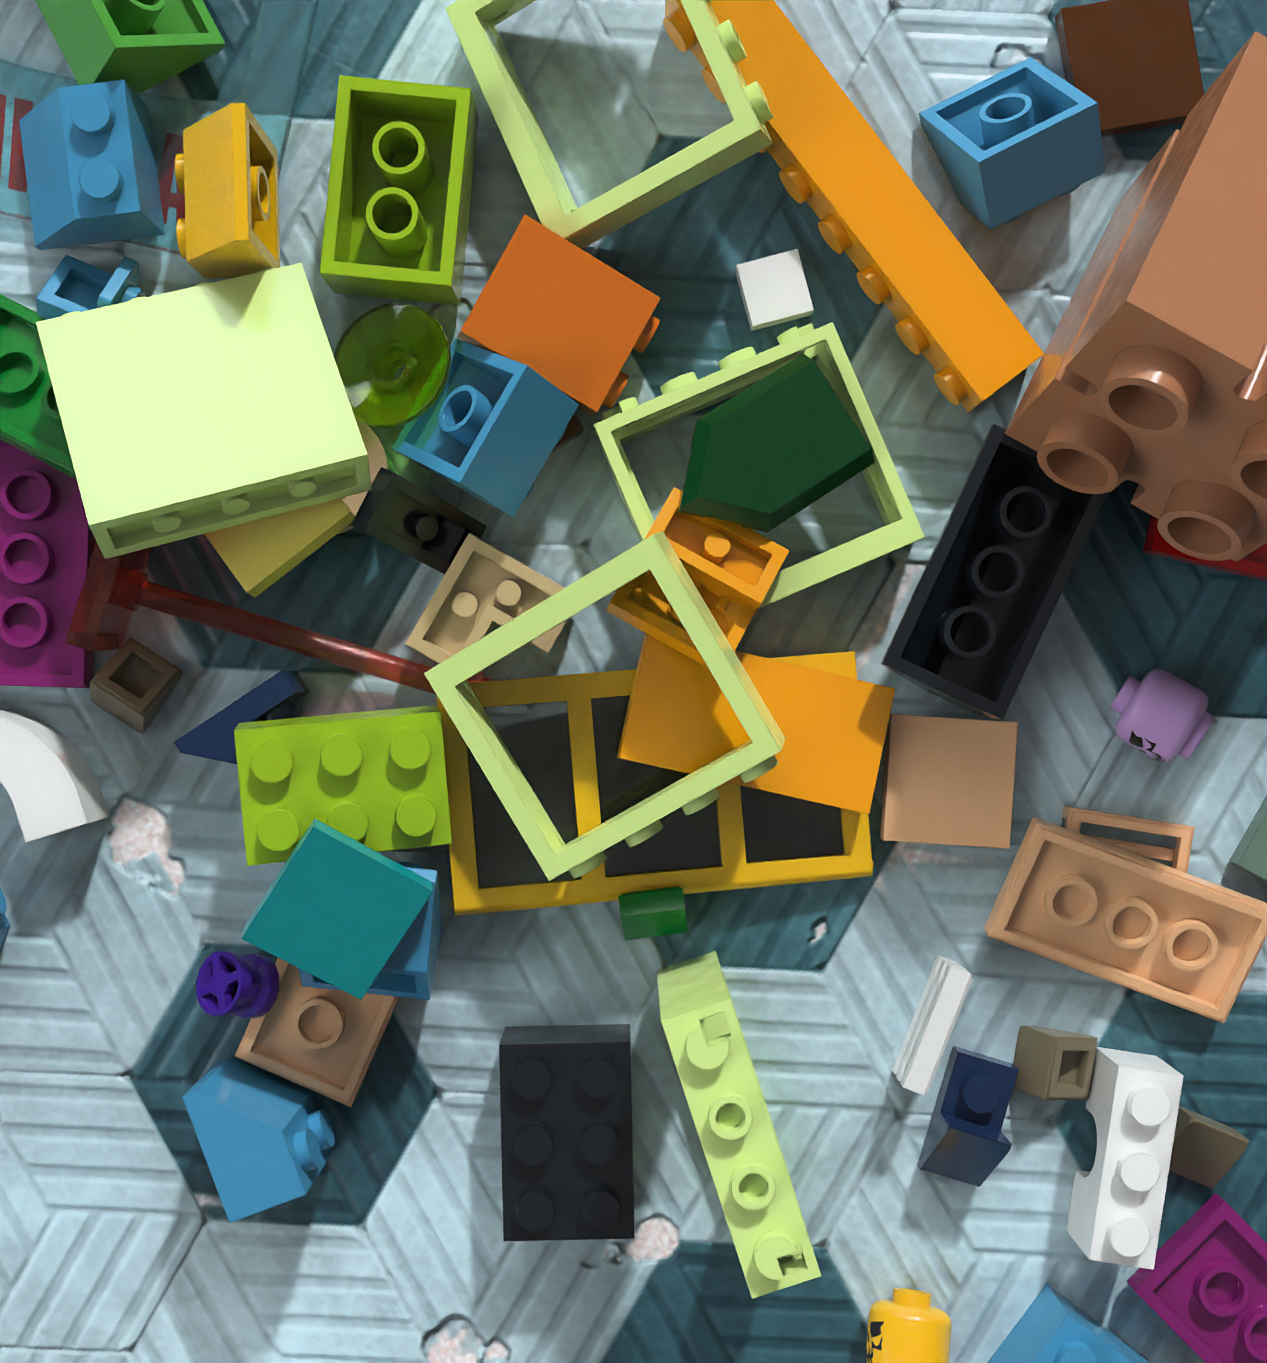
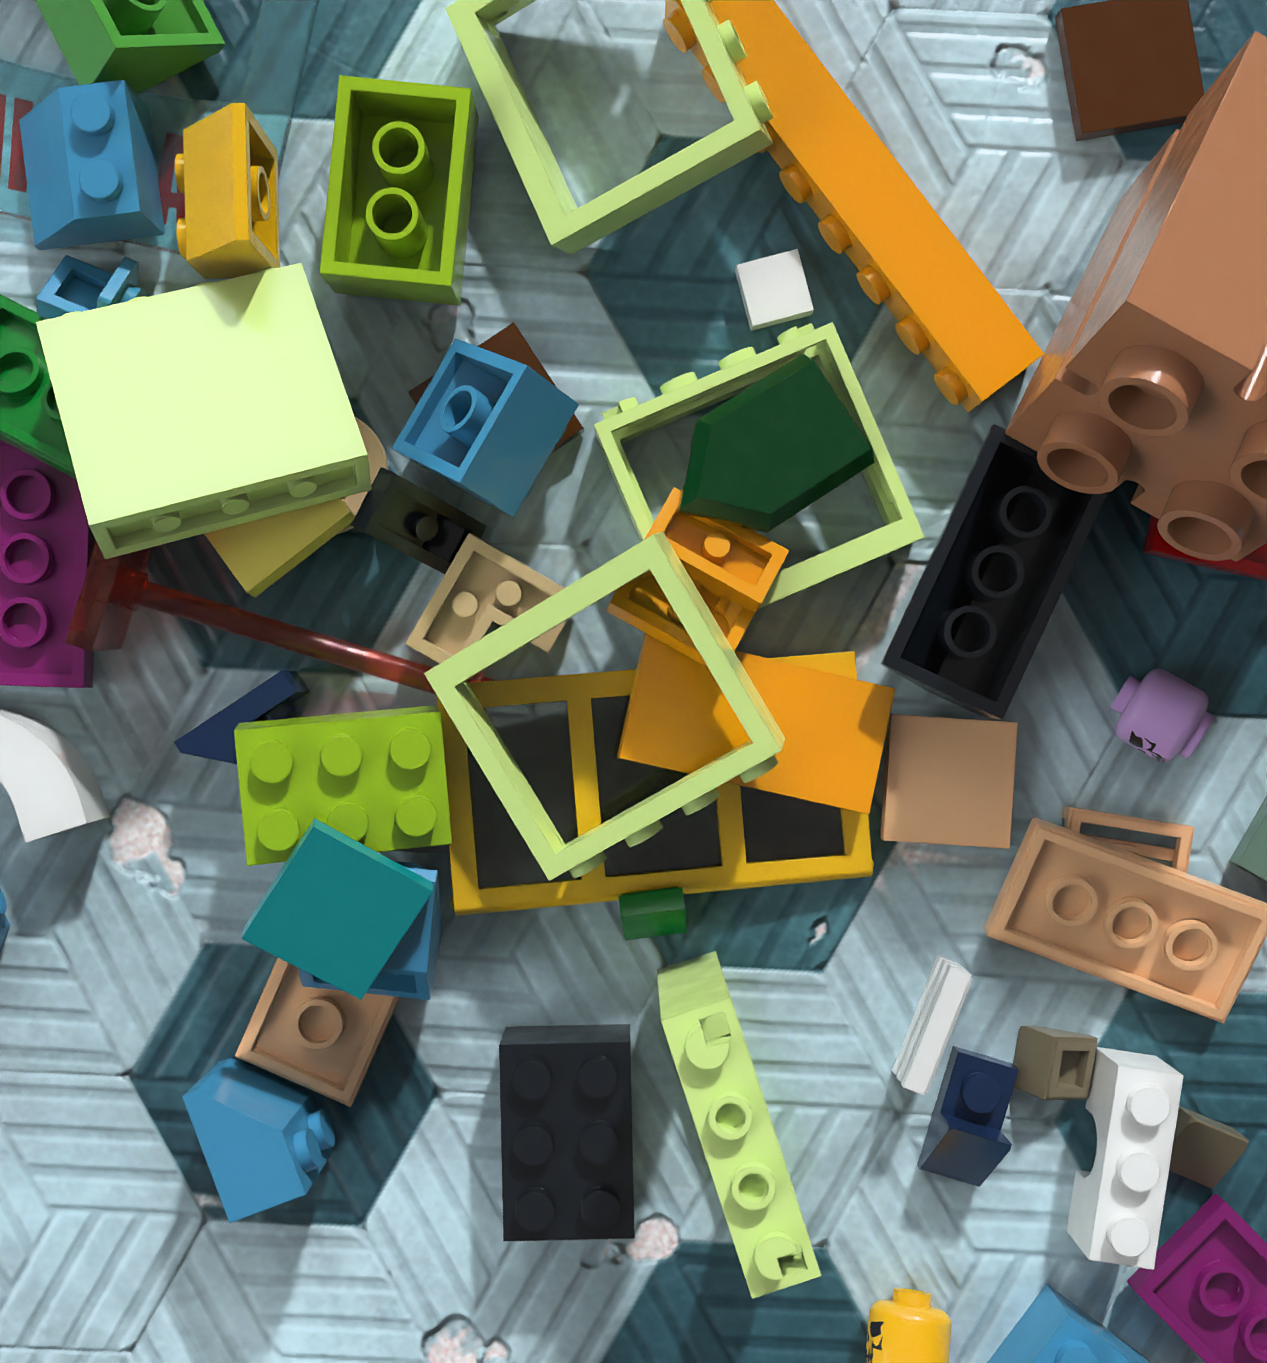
(134, 685): dark tan slope -> none
(237, 985): dark purple wheel -> none
(377, 348): clear neon green dish -> none
(562, 315): orange panel -> none
(1015, 141): dark azure slope -> none

